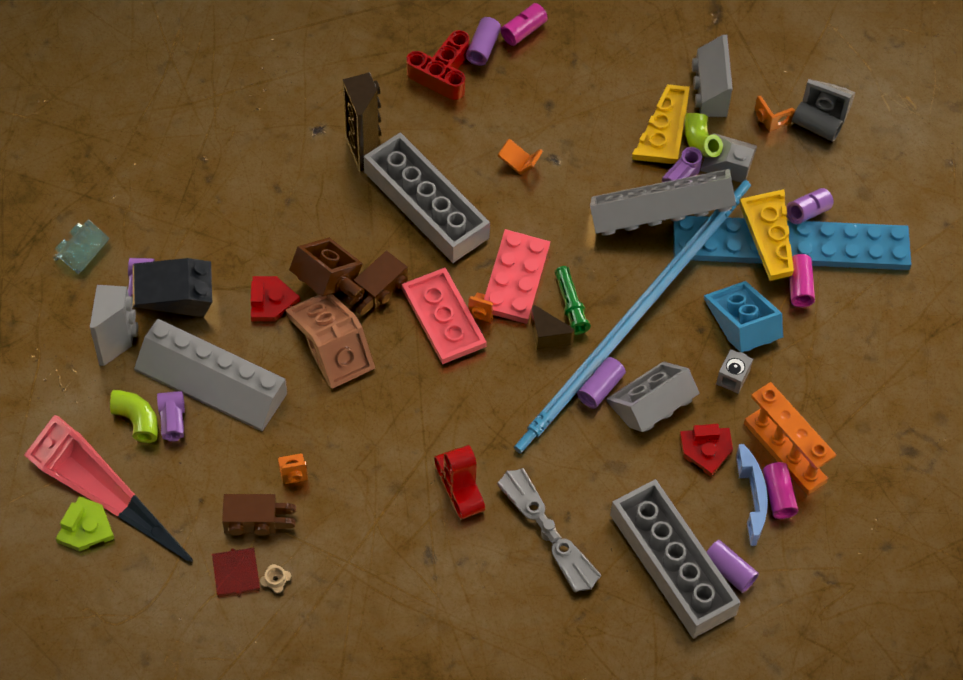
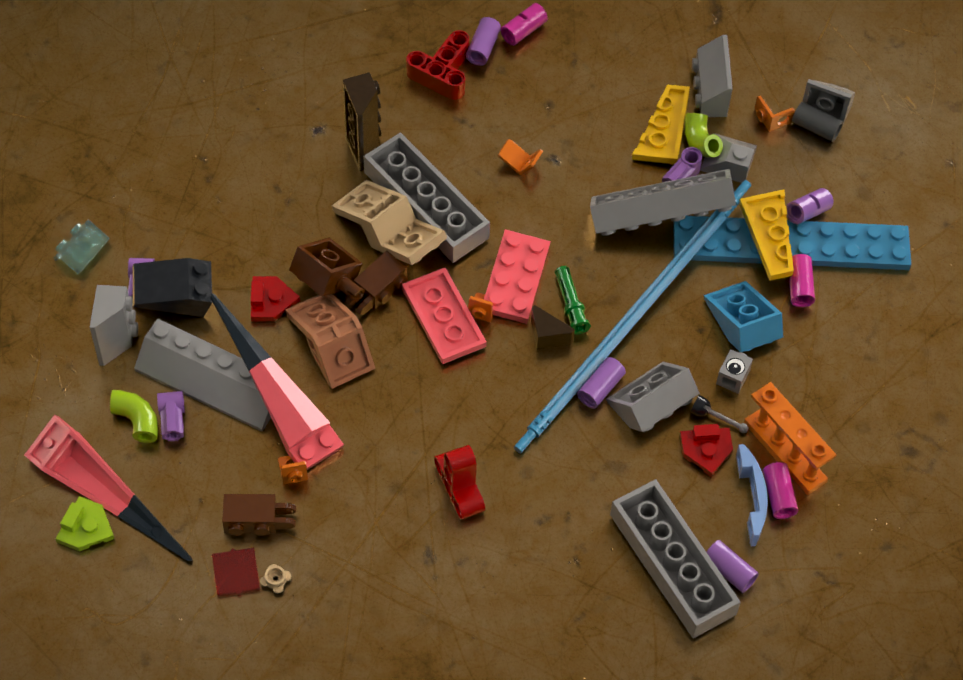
(298, 421): none -> coral plate
(389, 222): none -> tan bracket
(573, 563): light grey piece -> none
(703, 407): none -> hinge

